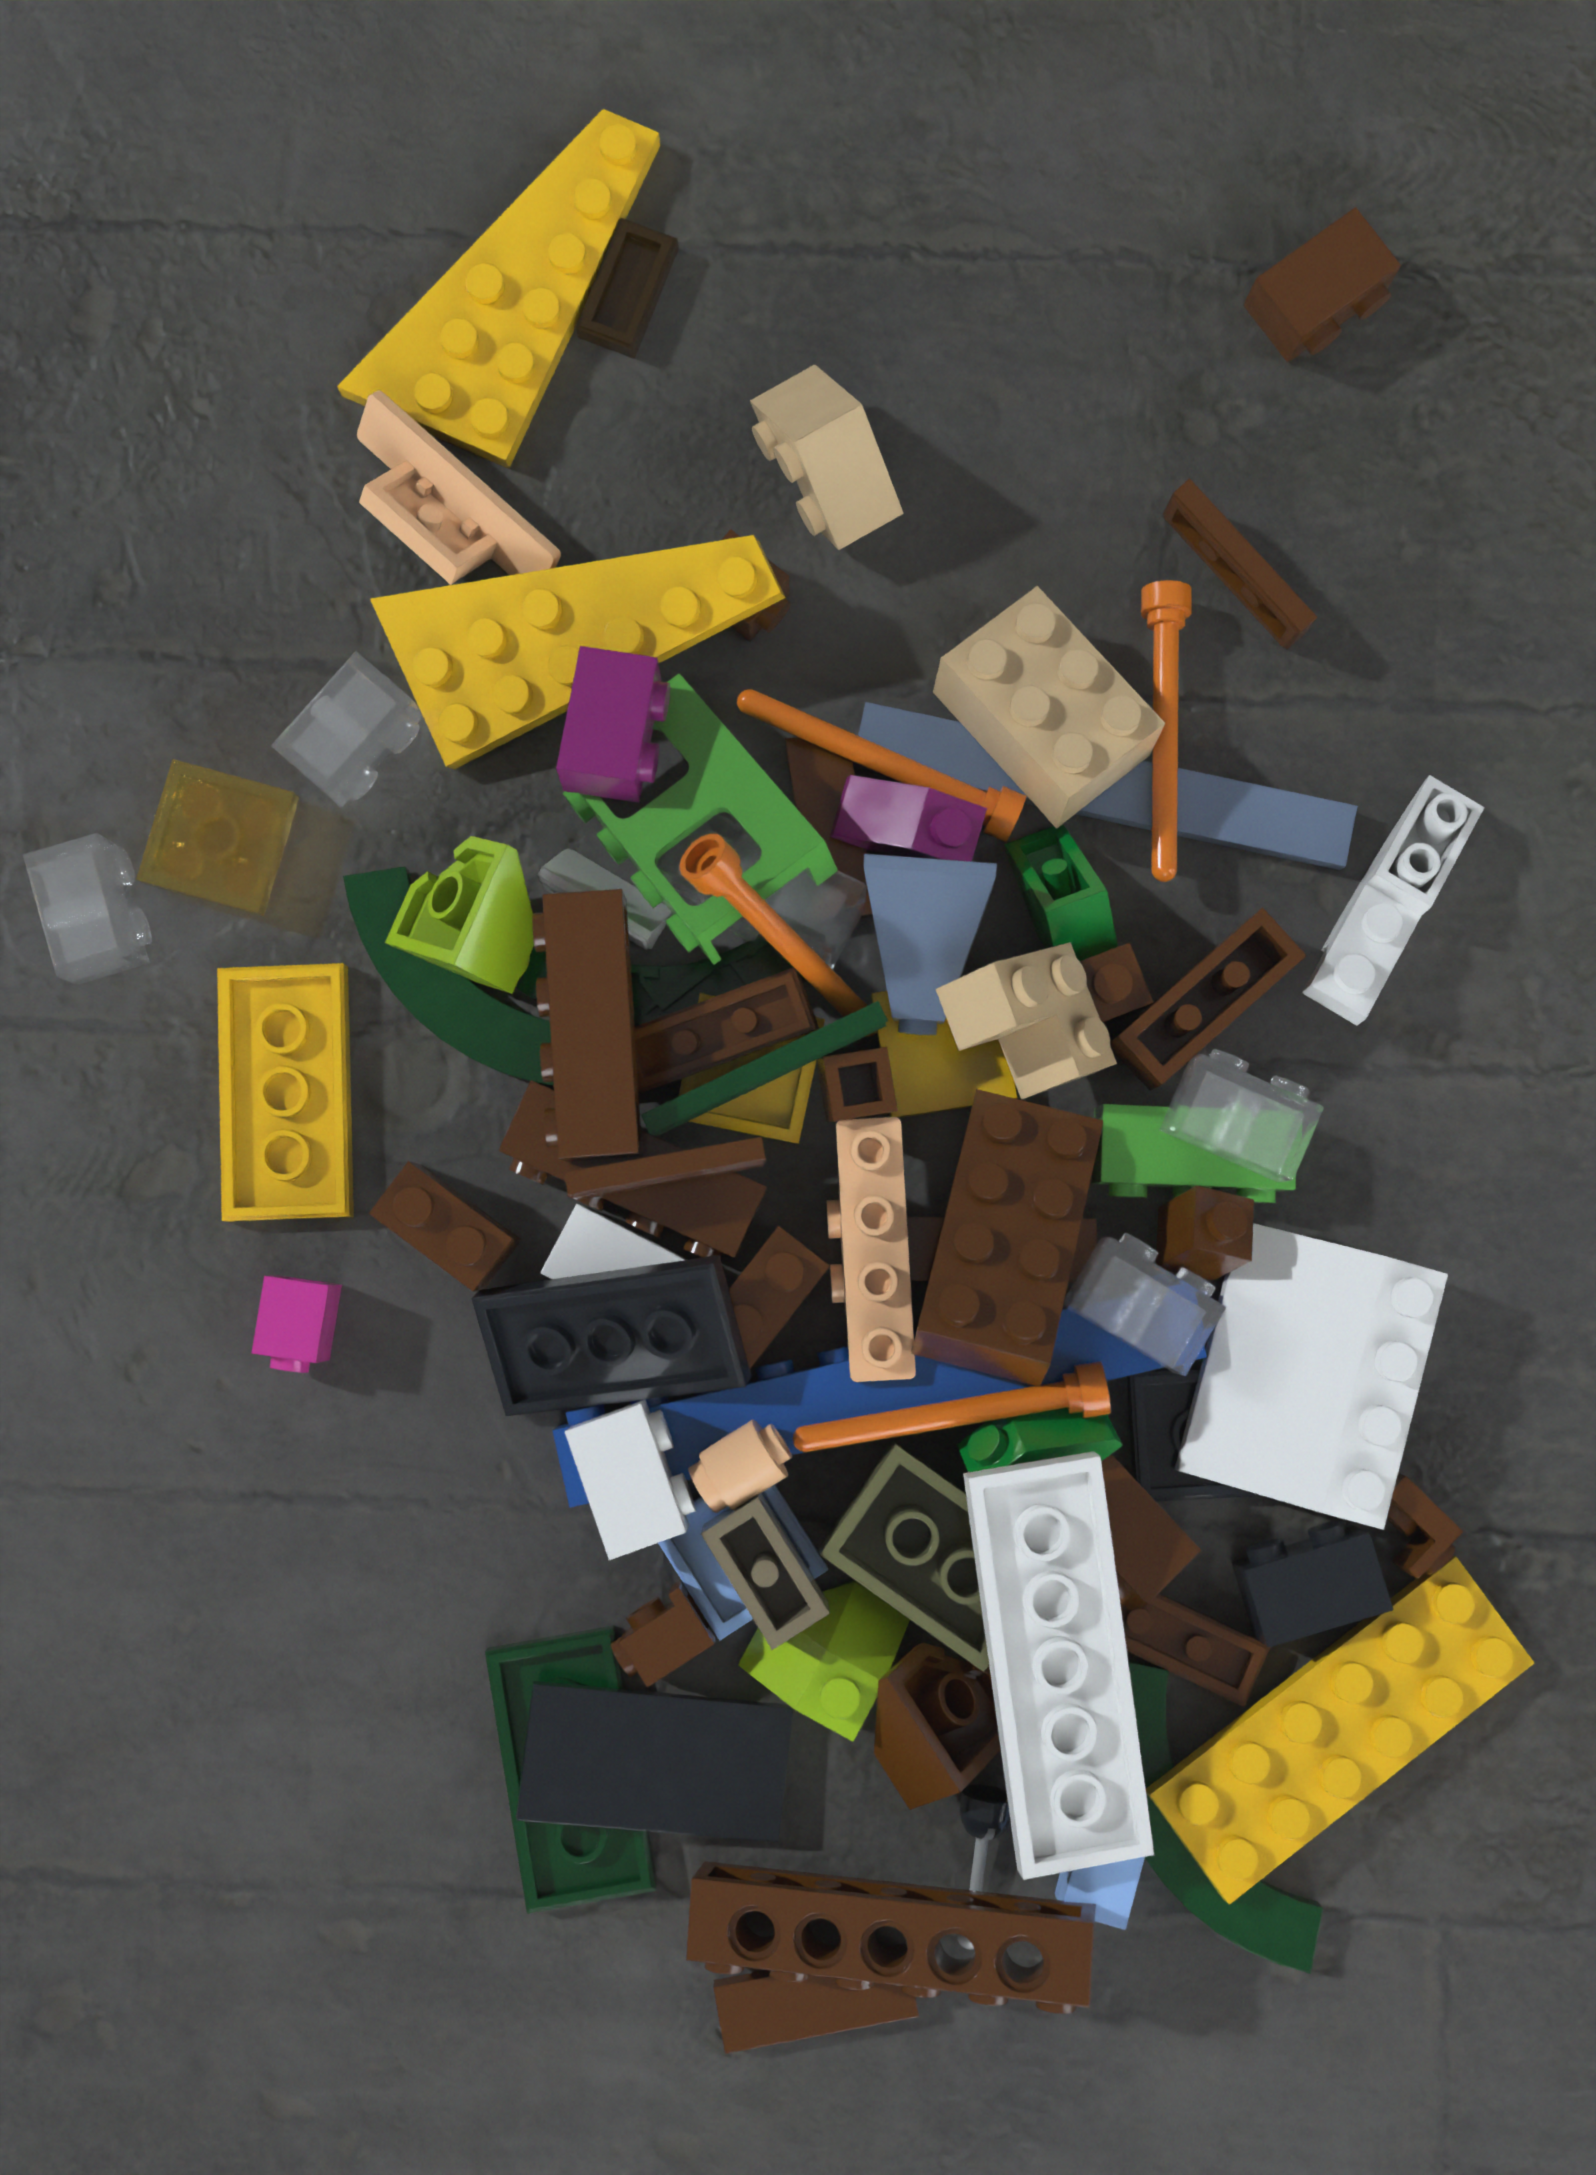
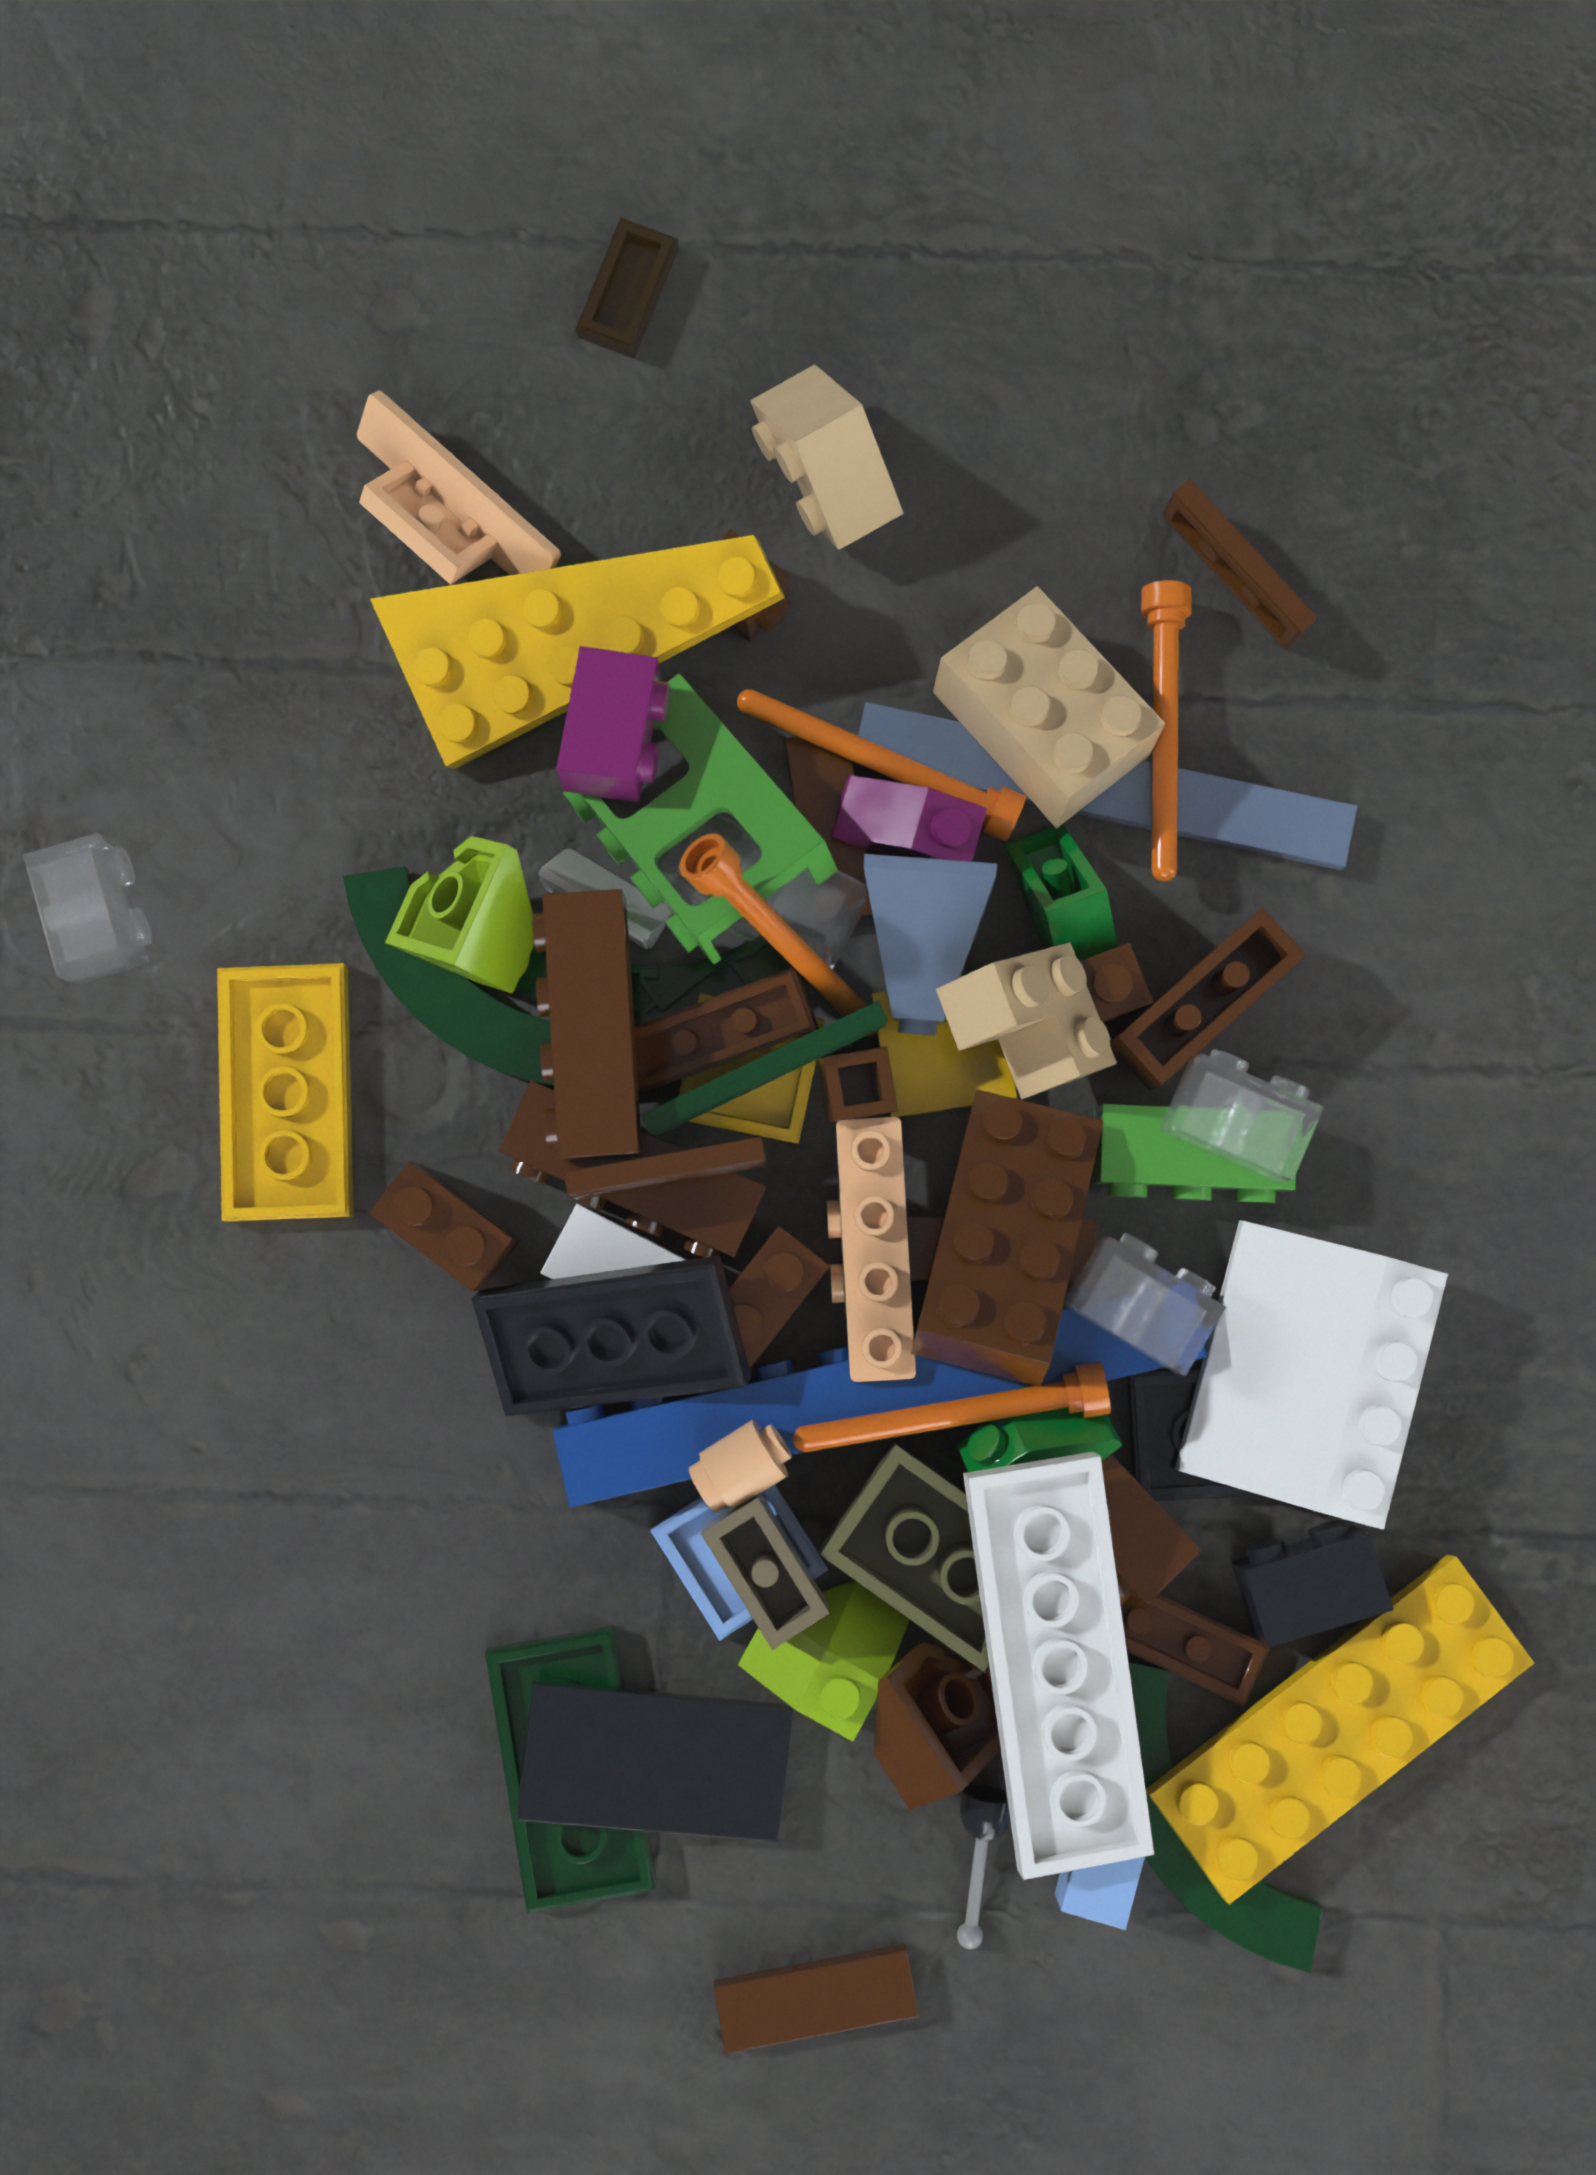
(218, 837): clear yellow plate -> none
(296, 1322): dark pink brick -> none
(350, 731): clear brick -> none
(498, 321): yellow wing -> none
(630, 1478): white brick -> none
(663, 1636): reddish brown brick -> none
(920, 1912): reddish brown brick -> none
(1205, 1232): reddish brown brick -> none
(1322, 286): reddish brown brick -> none
(1392, 900): white slope -> none
(1432, 1545): reddish brown bracket -> none

